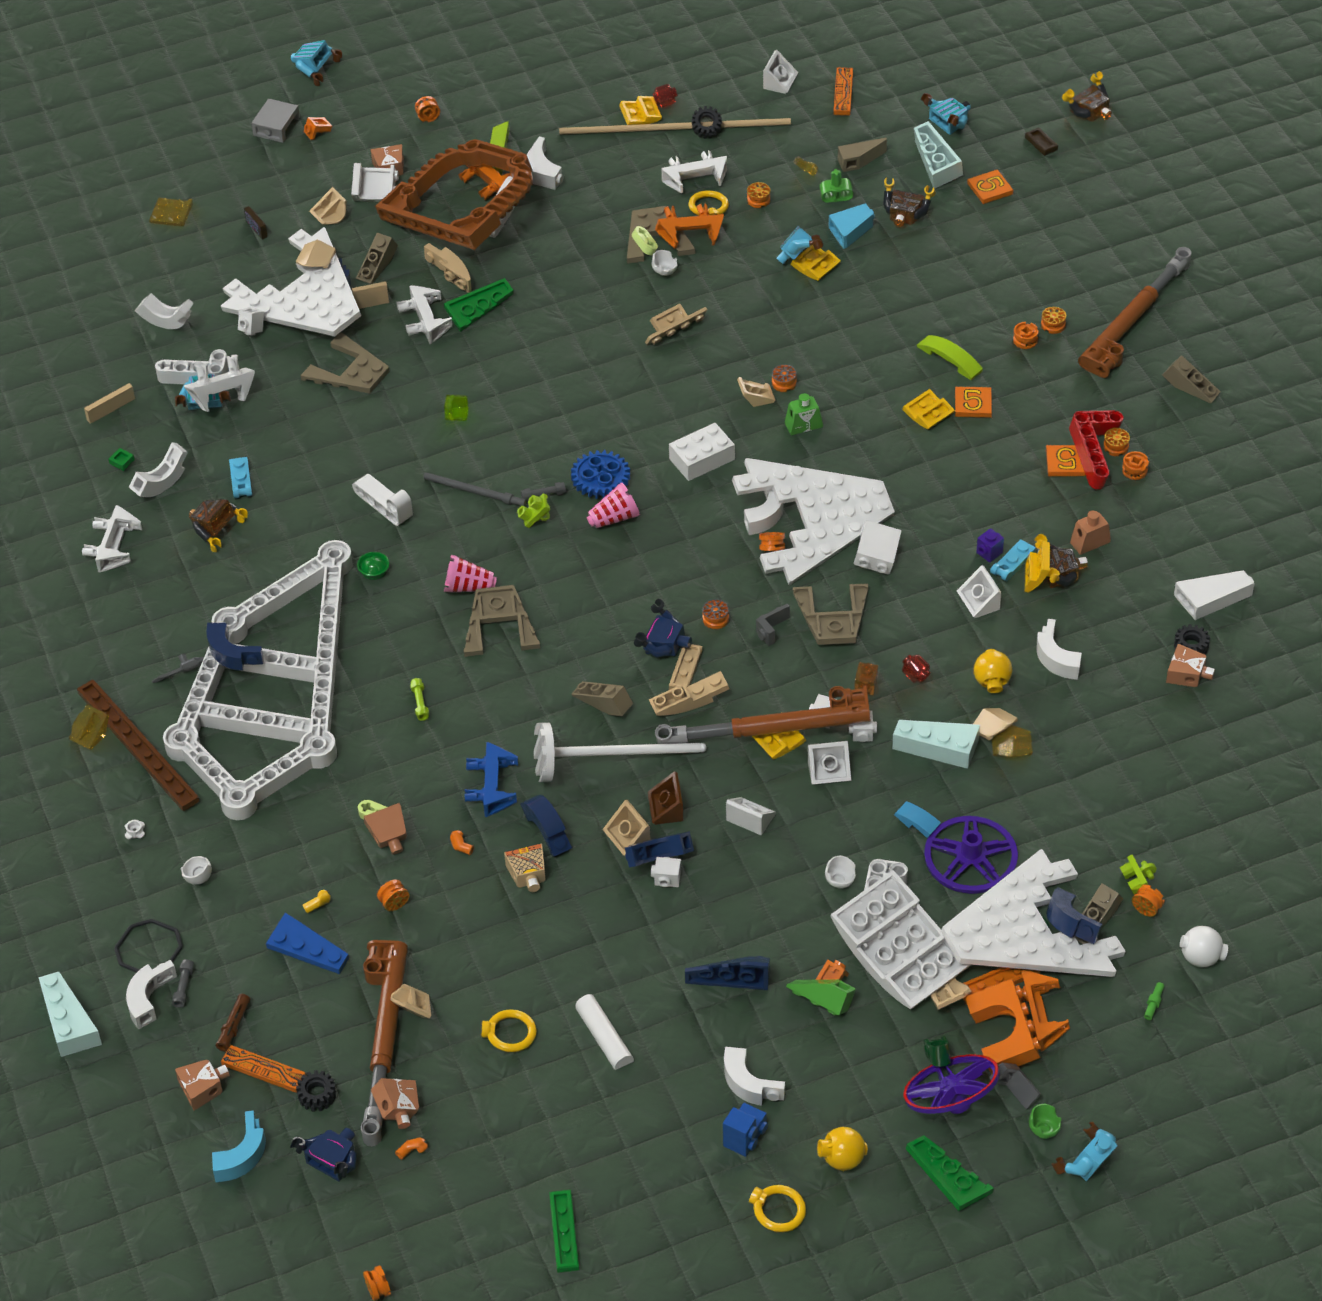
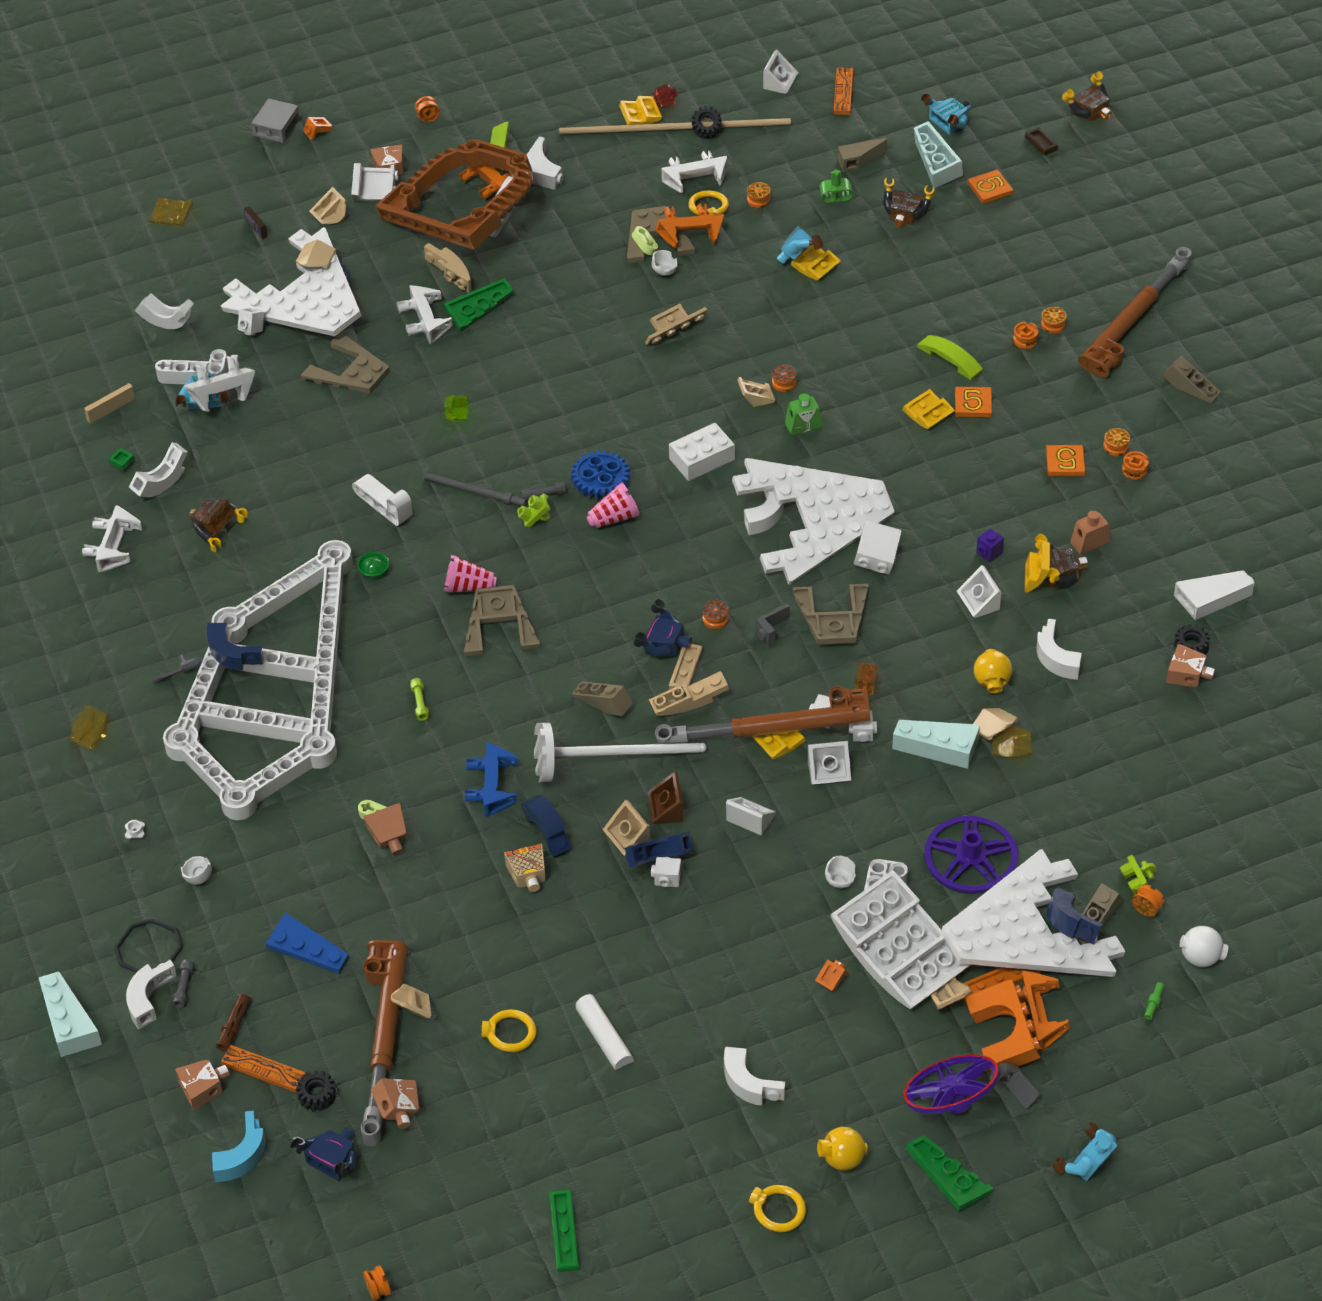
(139, 746): reddish brown plate -> none
(240, 477): medium azure plate -> none
(312, 57): medium azure torso -> none
(322, 898): yellow arm -> none
(371, 295): tan slope -> none
(377, 258): dark tan slope -> none
(392, 894): orange wheel -> none
(409, 1145): orange arm -> none
(458, 843): orange arm -> none
(737, 973): dark blue wedge -> none
(743, 1128): blue brick -> none
(772, 541): orange wheel -> none
(808, 167): clear yellow arm -> none
(830, 994): bright green slope -> none
(851, 224): medium azure slope -> none
(916, 668): clear red head -> none
(918, 817): dark azure slope -> none
(937, 1051): dark green piece -> none
(1012, 560): medium azure plate -> none
(1044, 1121): bright green hair -> none
(1083, 429): red beam -> none

